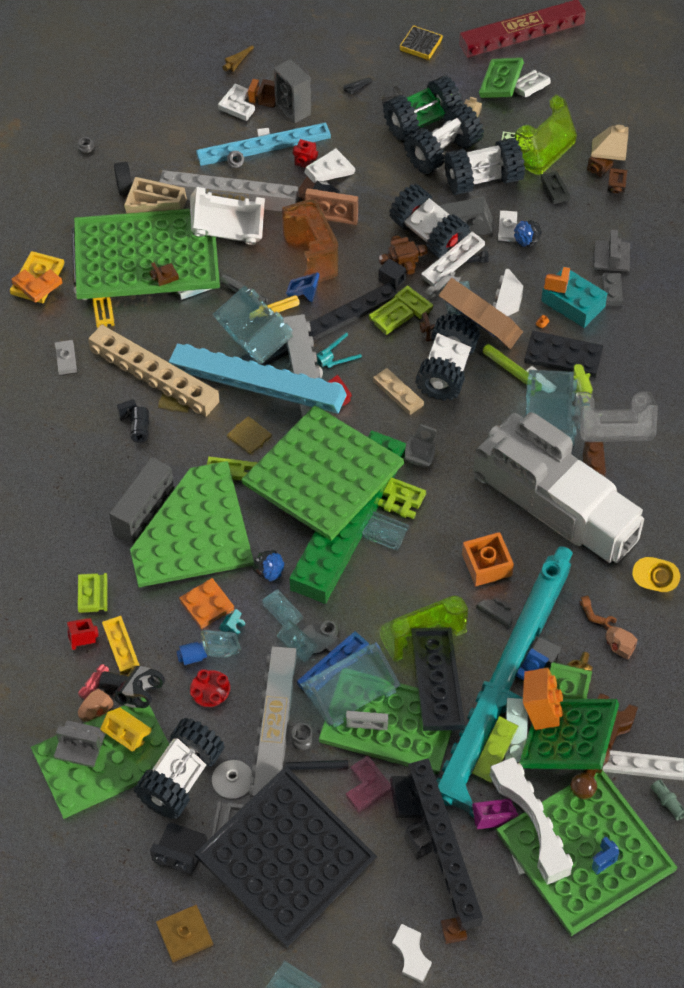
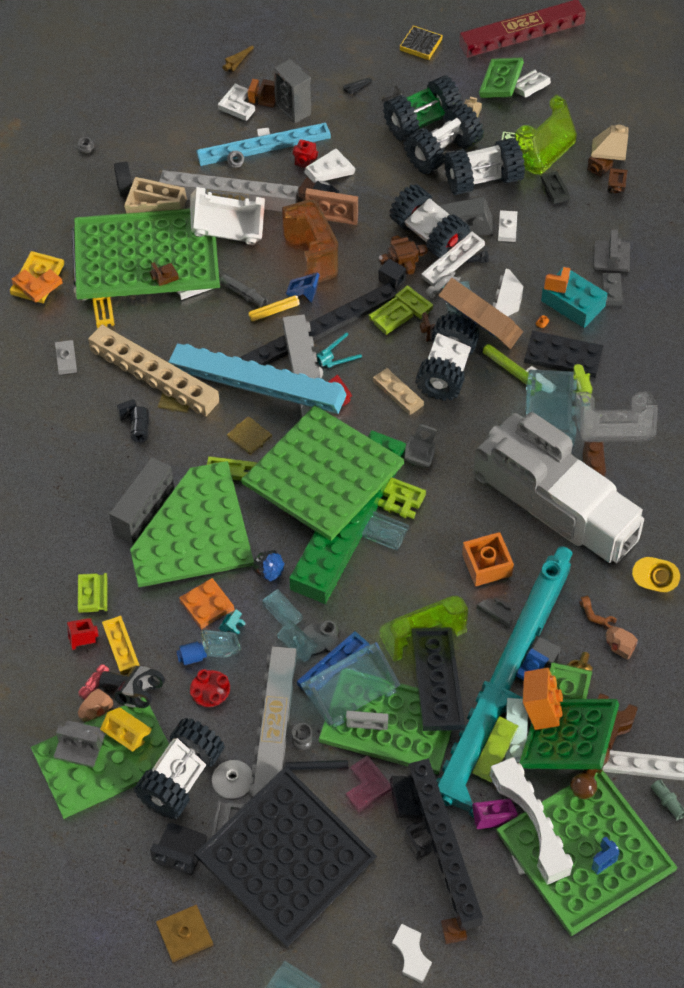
(253, 325): clear light blue windscreen -> none
(527, 233): blue piece -> none

